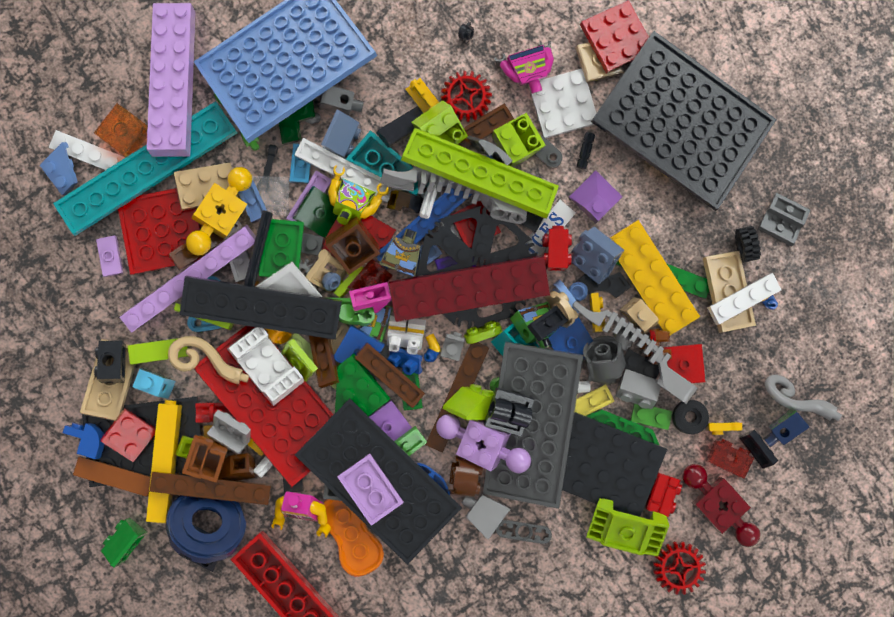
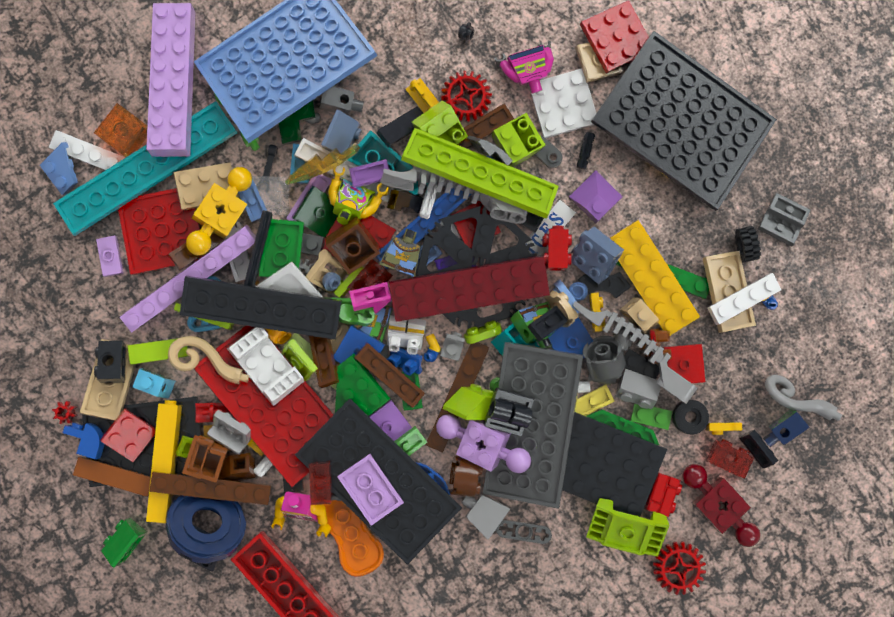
(69, 415): none -> red gear
(317, 166): none -> clear yellow slope
(320, 483): none -> clear red brick
(368, 173): none -> medium lavender tile

